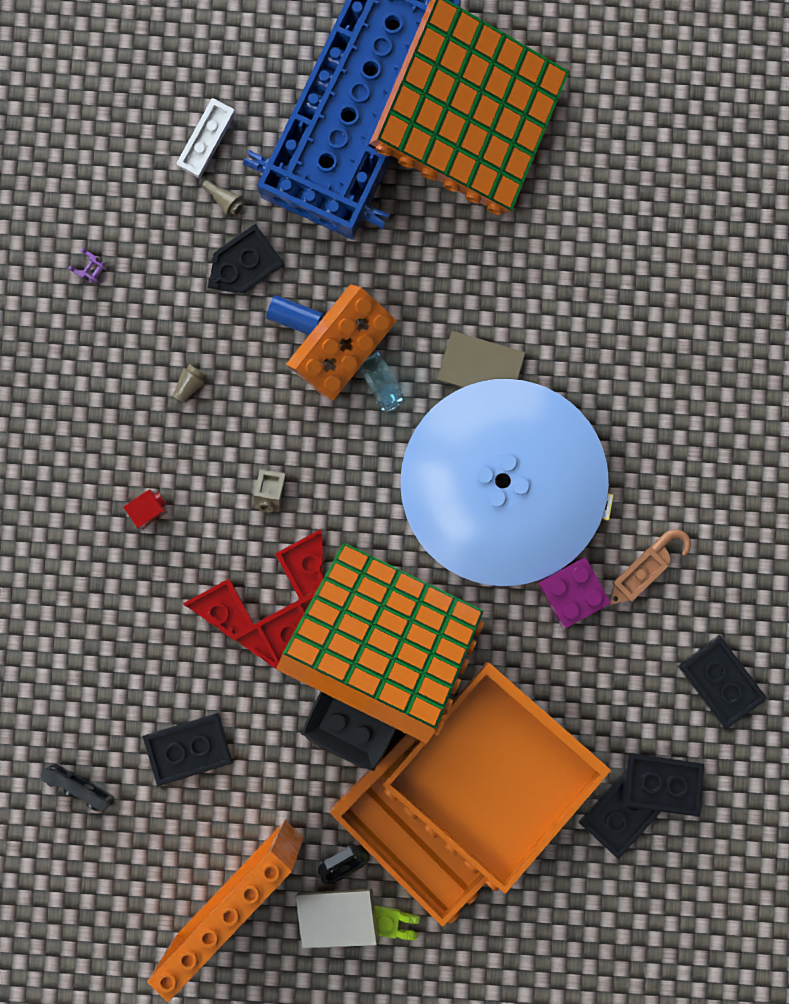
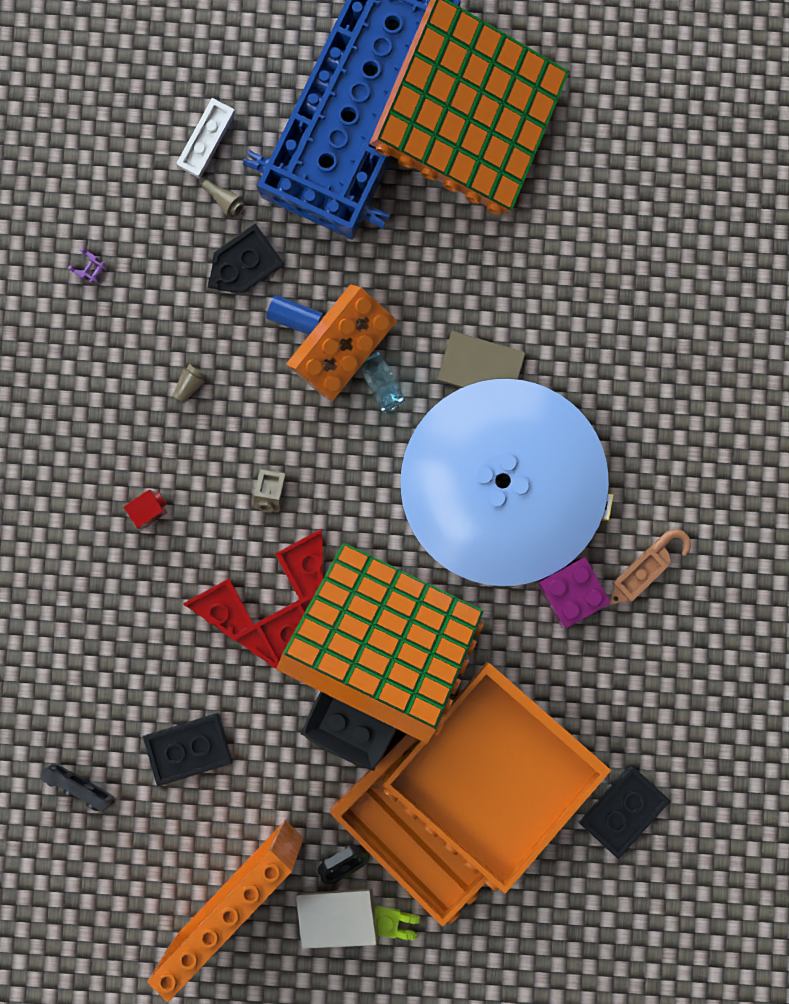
(662, 784): black tile -> none
(722, 682): black tile -> none

